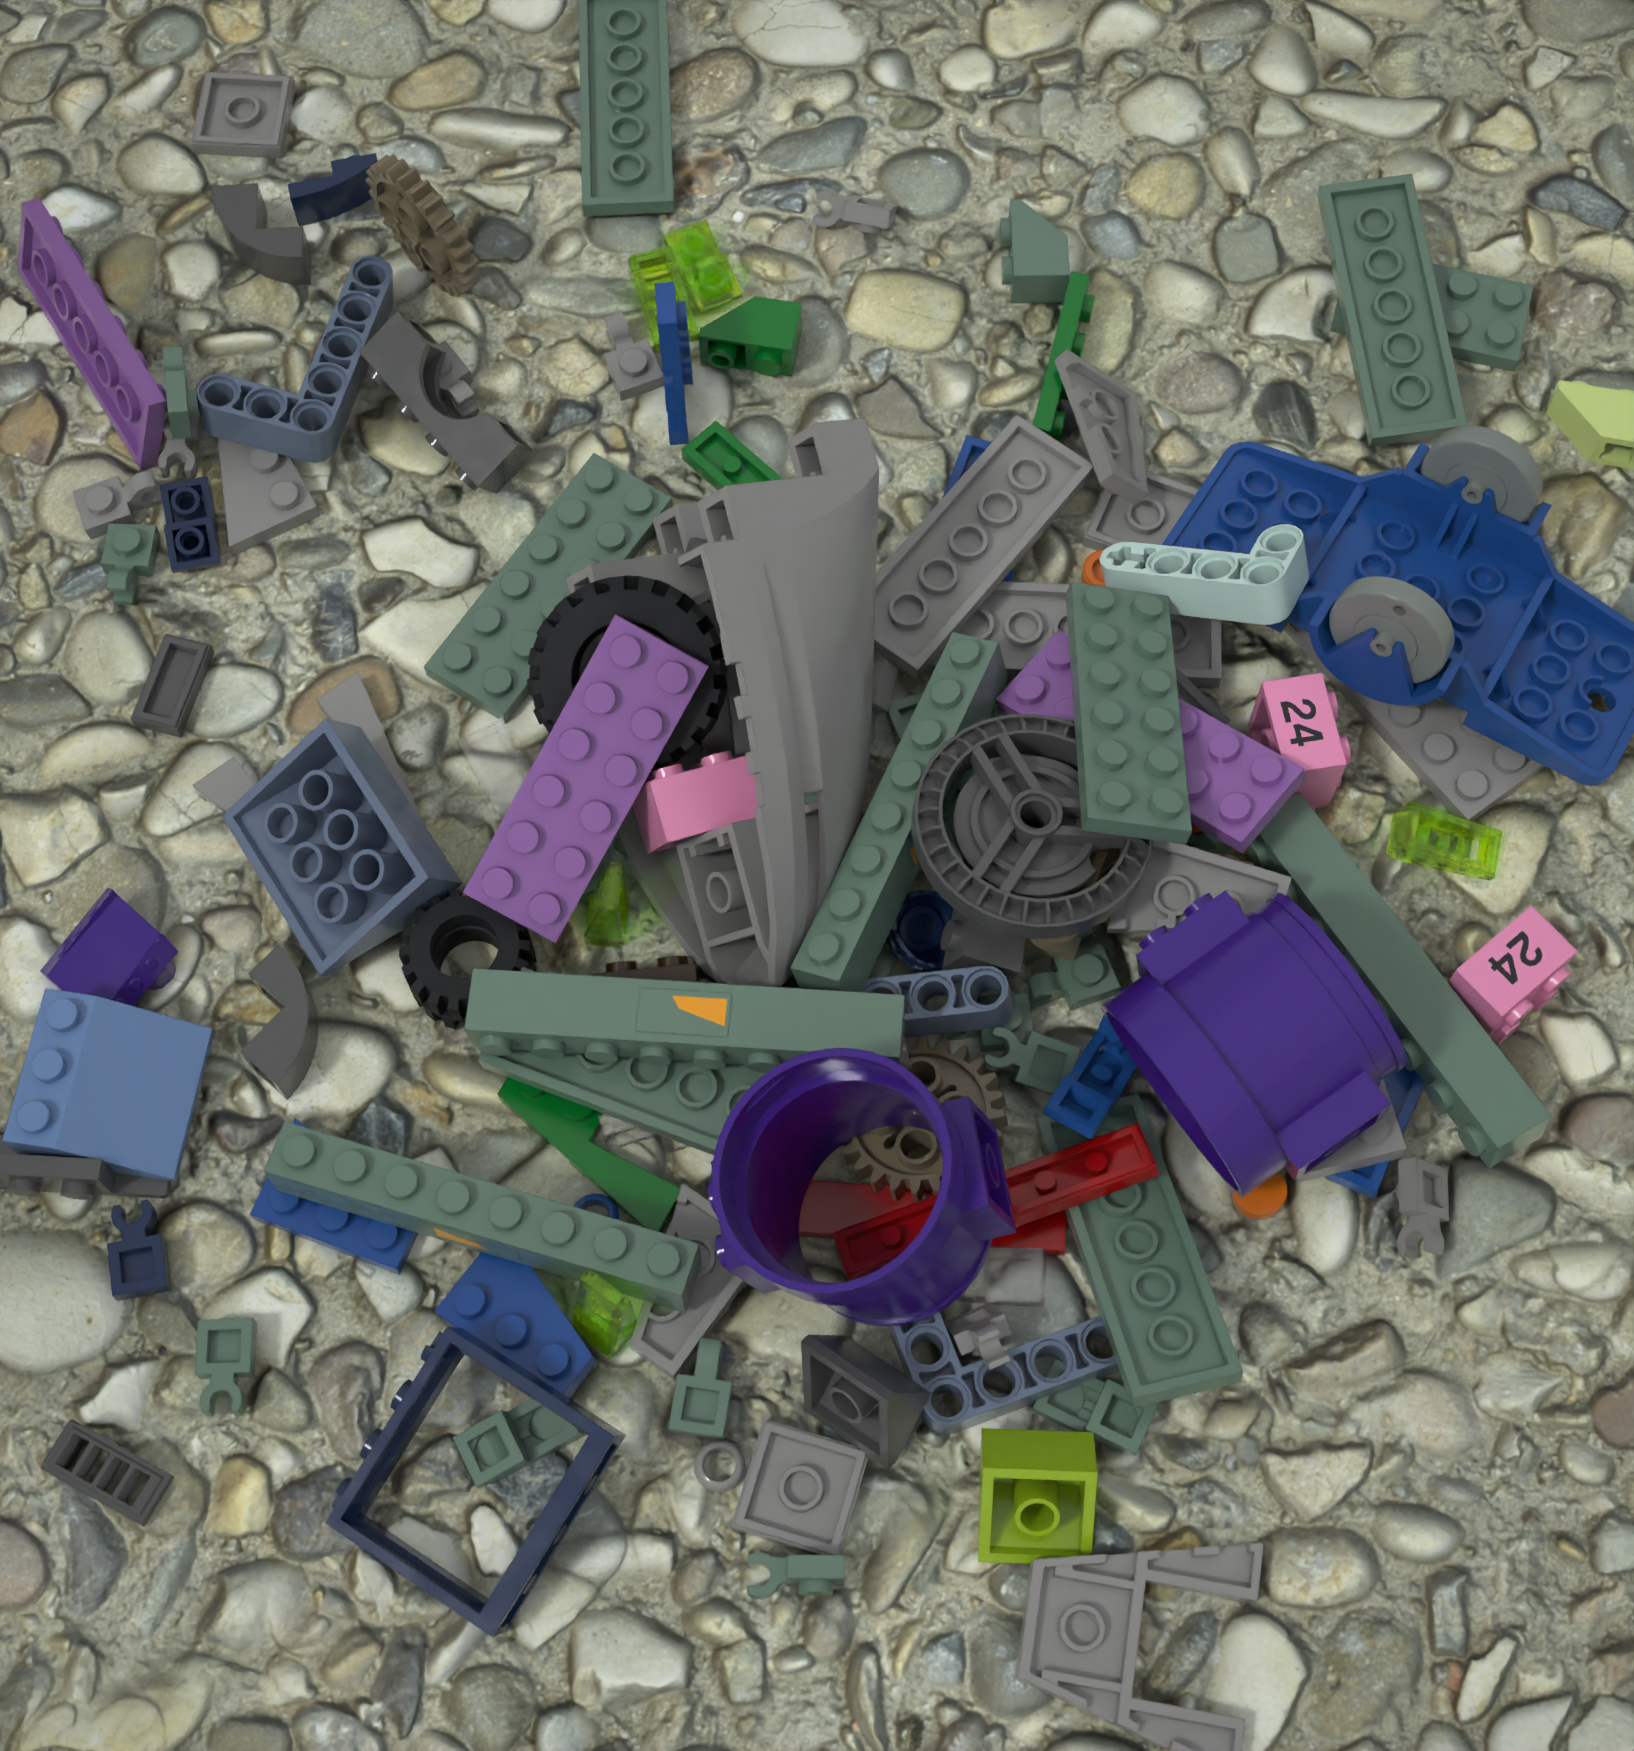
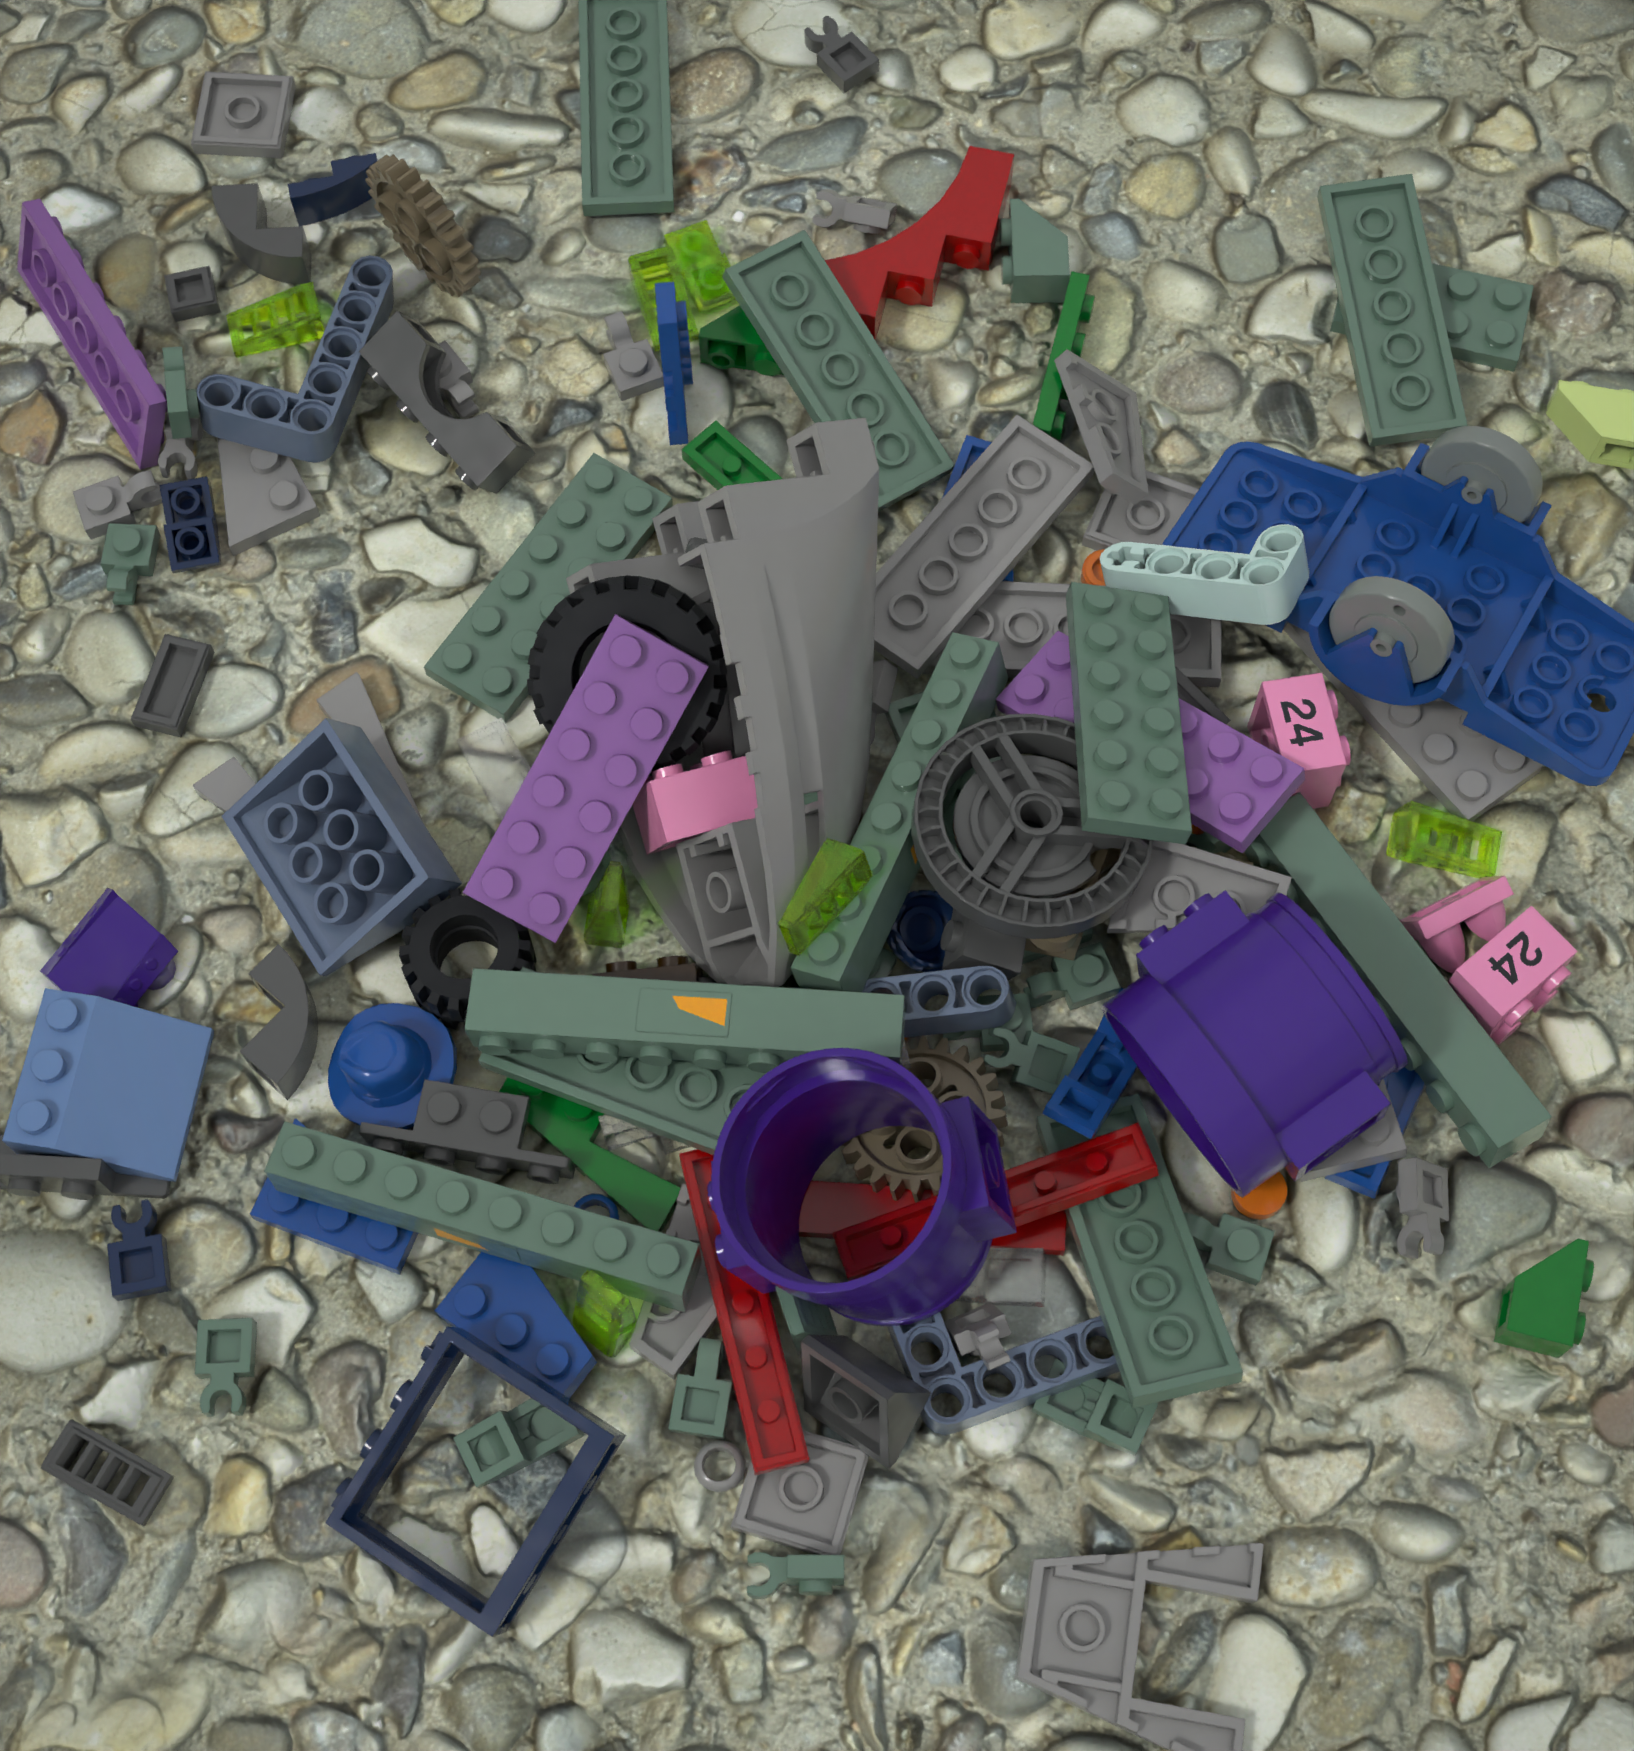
(192, 293): none -> dark grey tile
(294, 331): none -> clear neon green slope
(384, 1062): none -> blue hat
(473, 1128): none -> dark grey bracket
(749, 1340): none -> red tile
(805, 1318): none -> sand green slope
(825, 891): none -> clear neon green slope
(836, 360): none -> sand green plate
(842, 59): none -> dark grey plate
(954, 231): none -> red arch
(1035, 1495): lime slope -> none
(1234, 1246): none -> sand green plate
(1439, 923): none -> bright pink tile
(1543, 1303): none -> green slope

